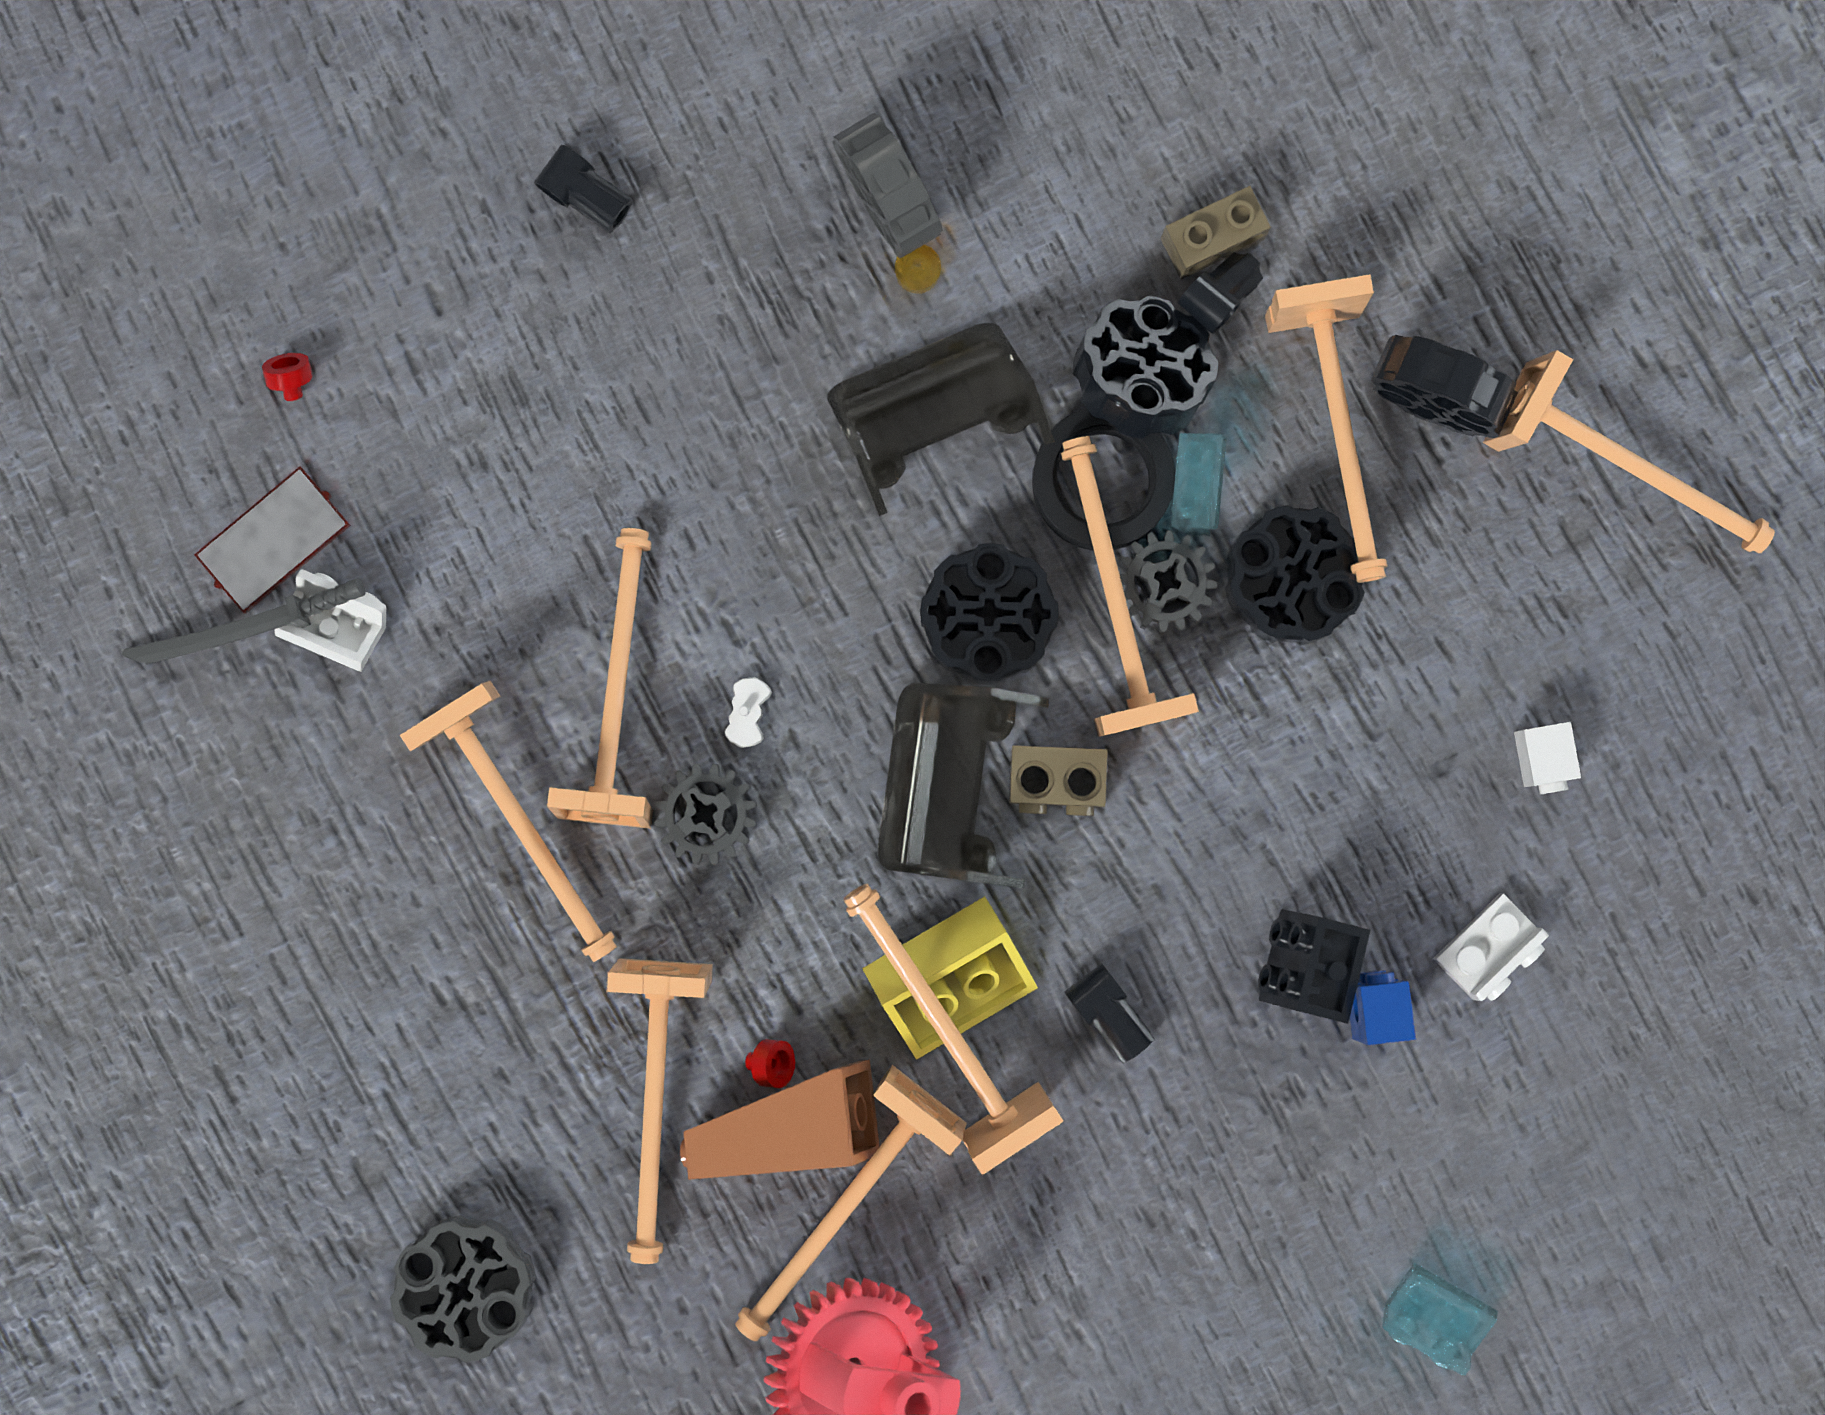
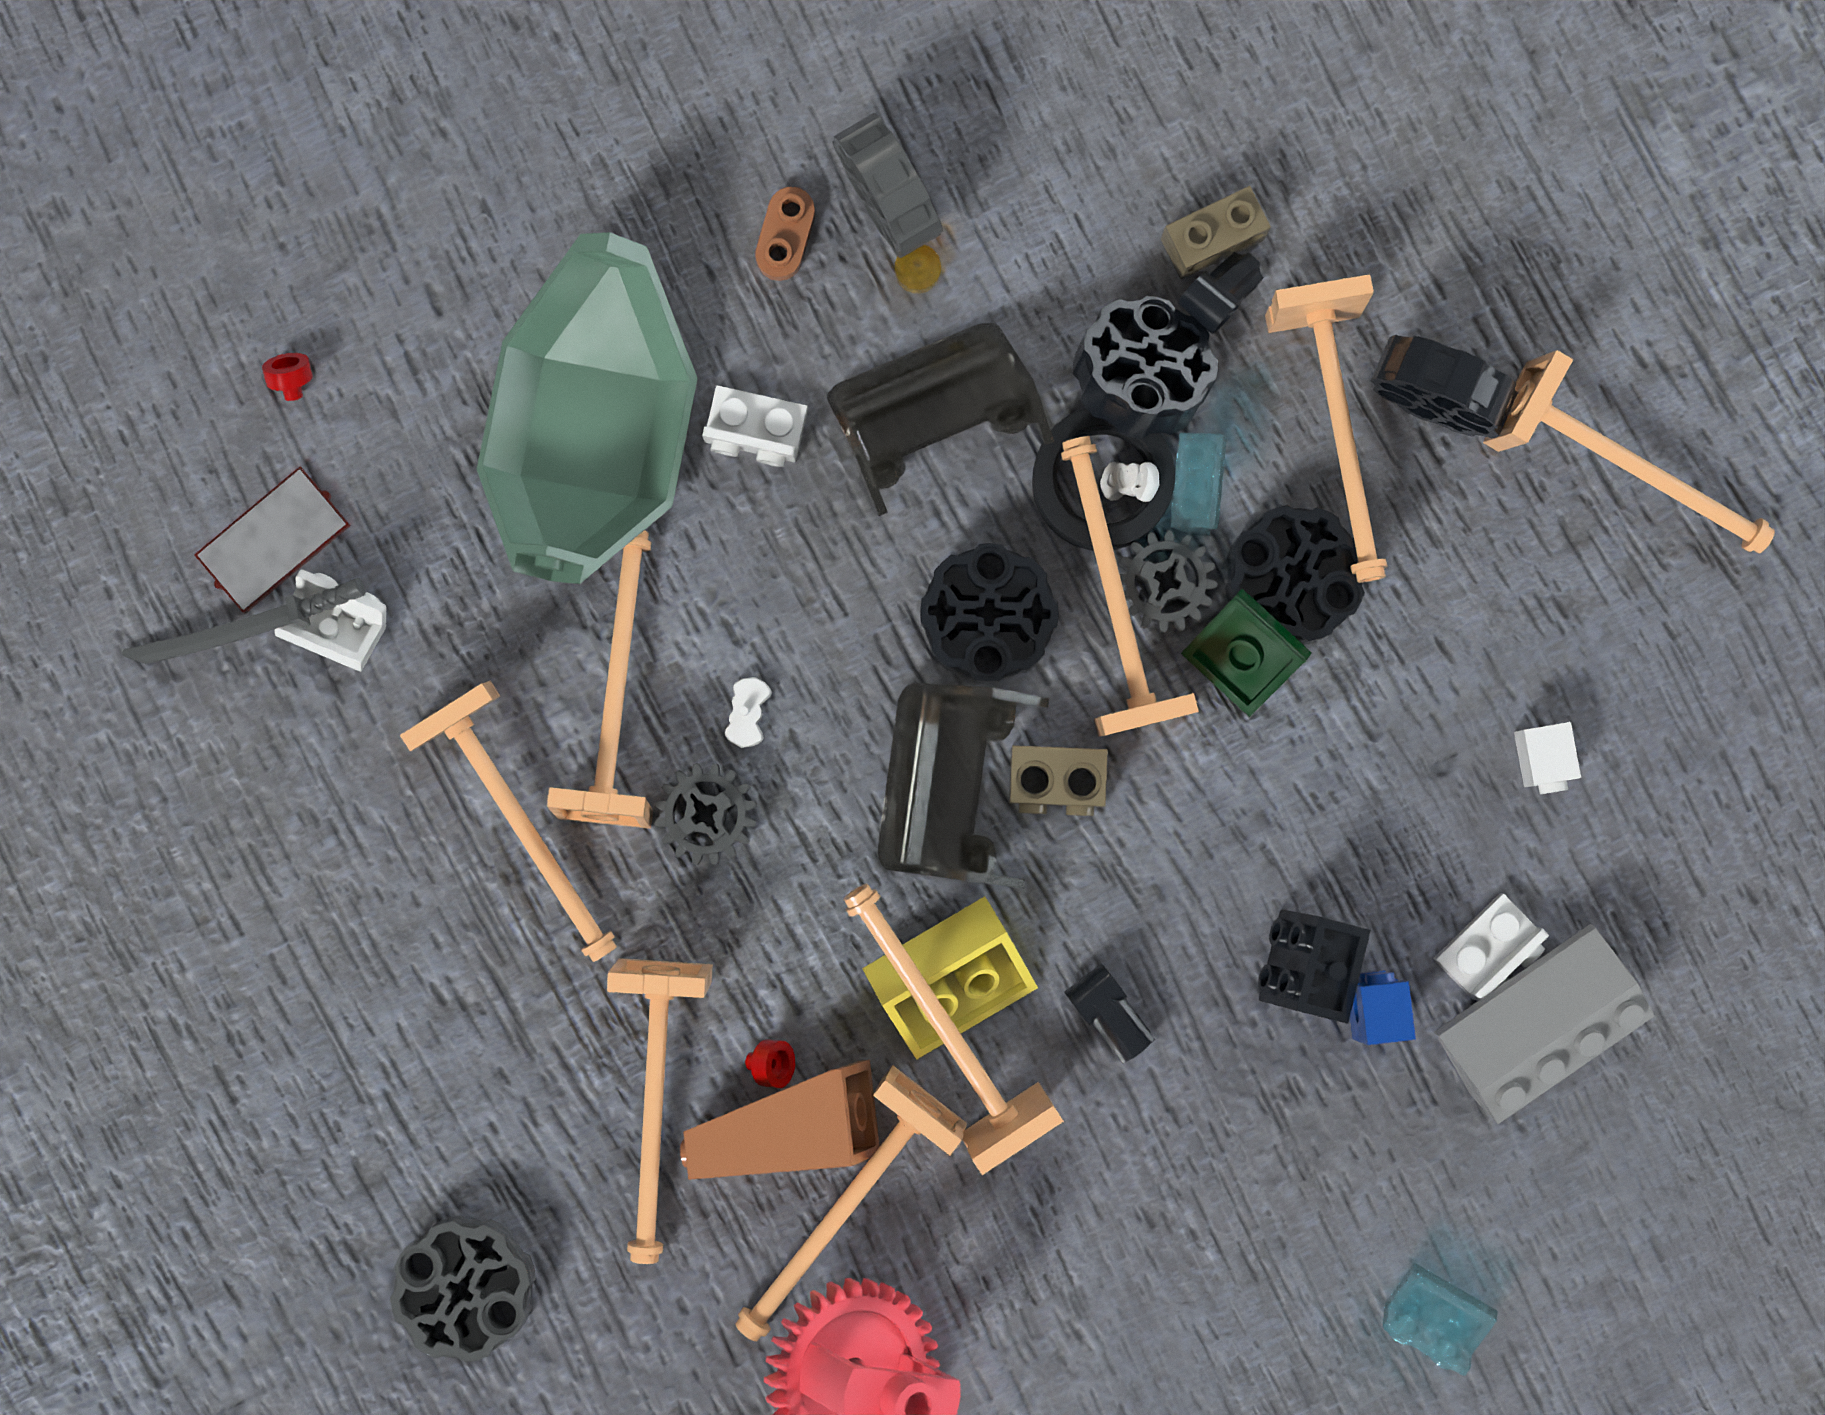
(574, 183): black piece -> none
(587, 413): none -> sand green panel
(755, 425): none -> white bracket
(785, 232): none -> nougat plate
(1130, 480): none -> white piece
(1246, 653): none -> dark green tile
(1544, 1024): none -> light grey slope

